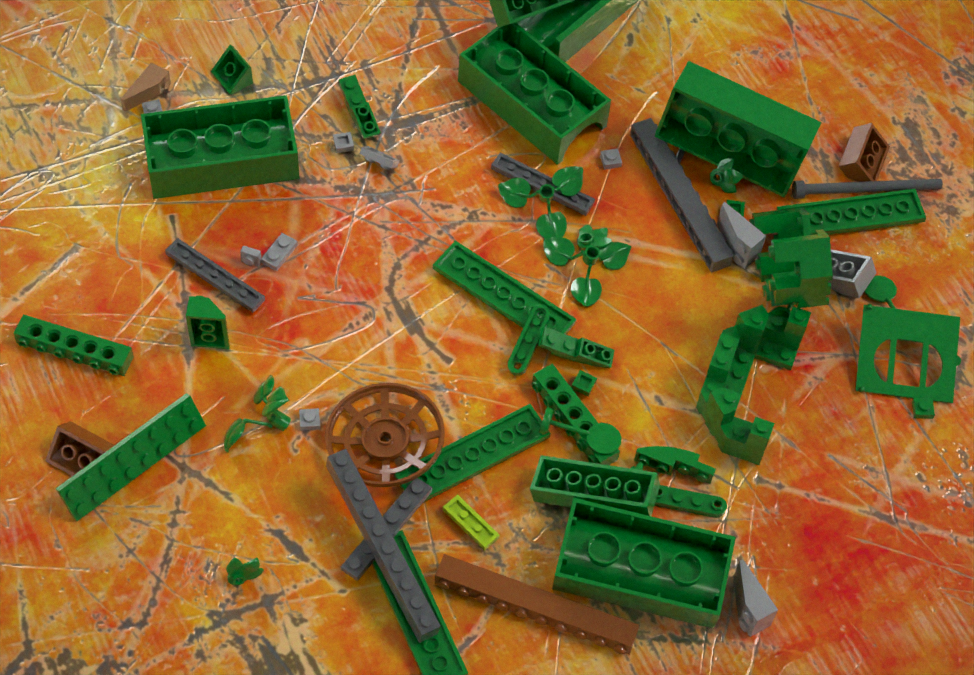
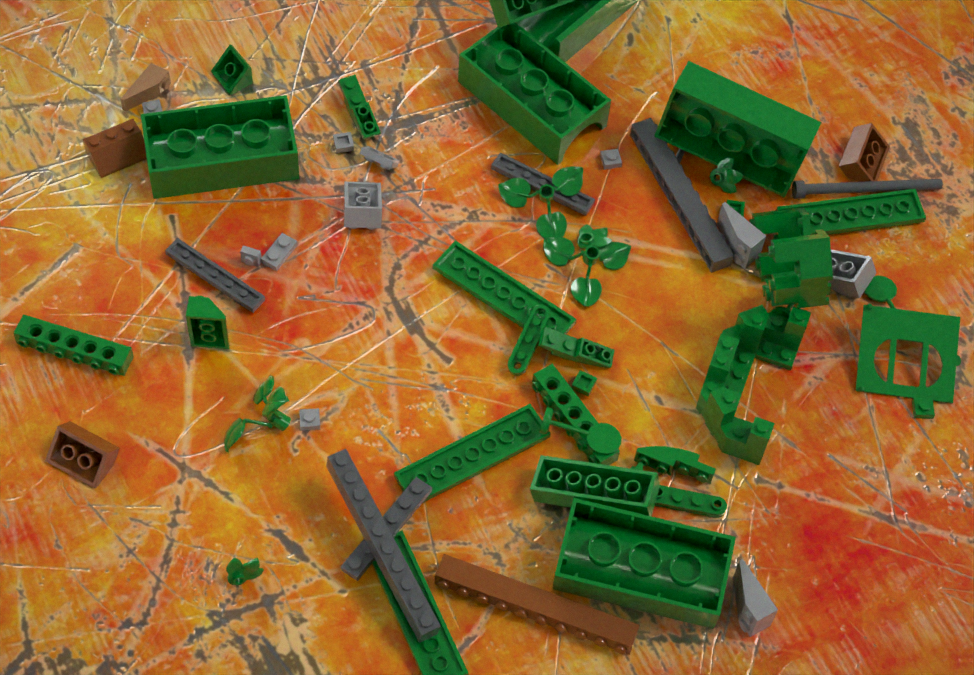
(116, 148): none -> dark orange slope
(131, 457): green plate -> none
(362, 205): none -> light grey slope
(386, 426): dark orange dish -> none
(471, 522): lime plate -> none

